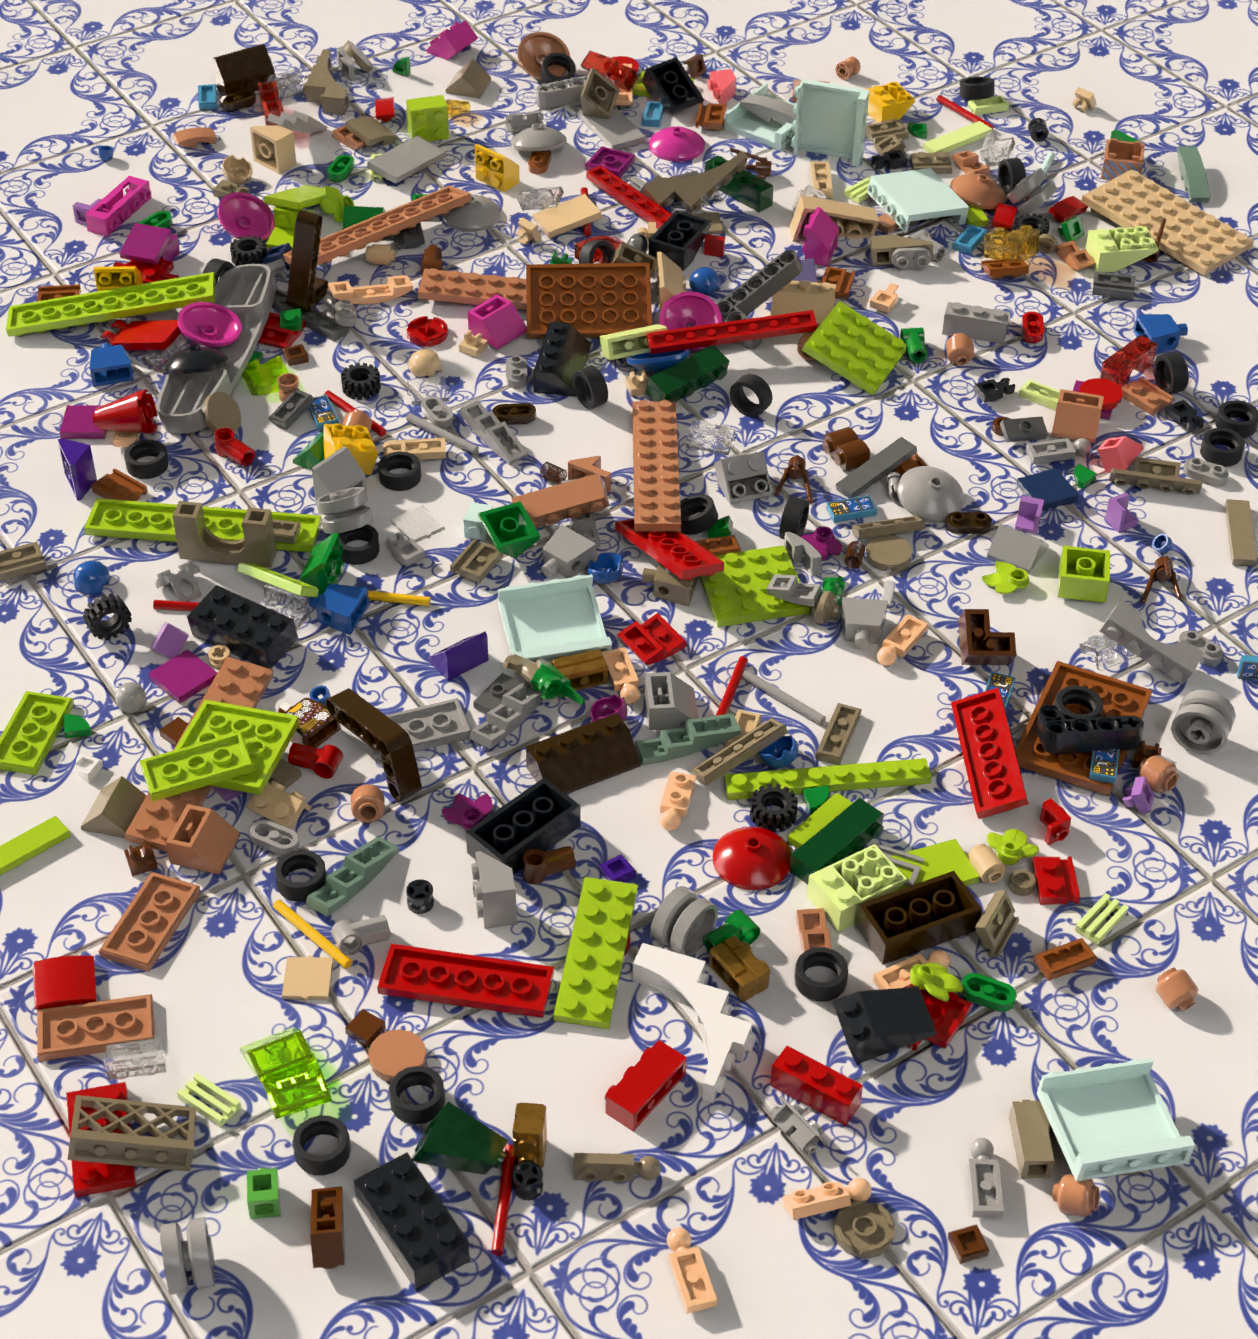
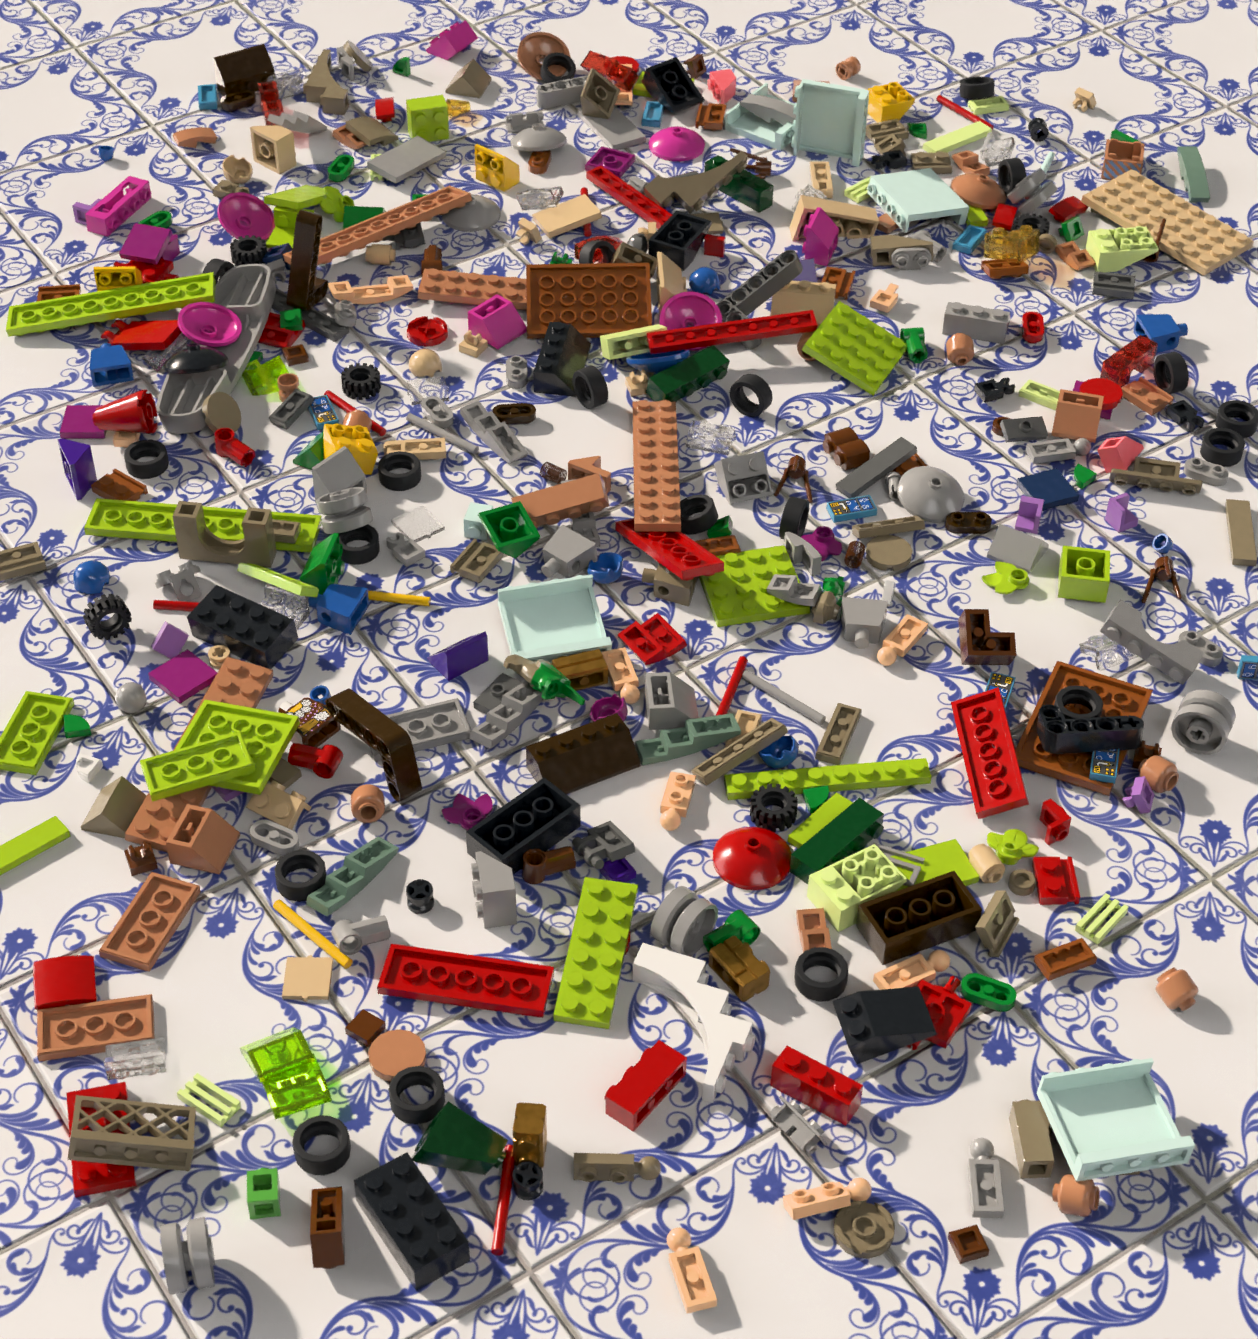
(173, 730): reddish brown tile -> none
(608, 841): none -> dark grey plate
(935, 980): lime plate -> none

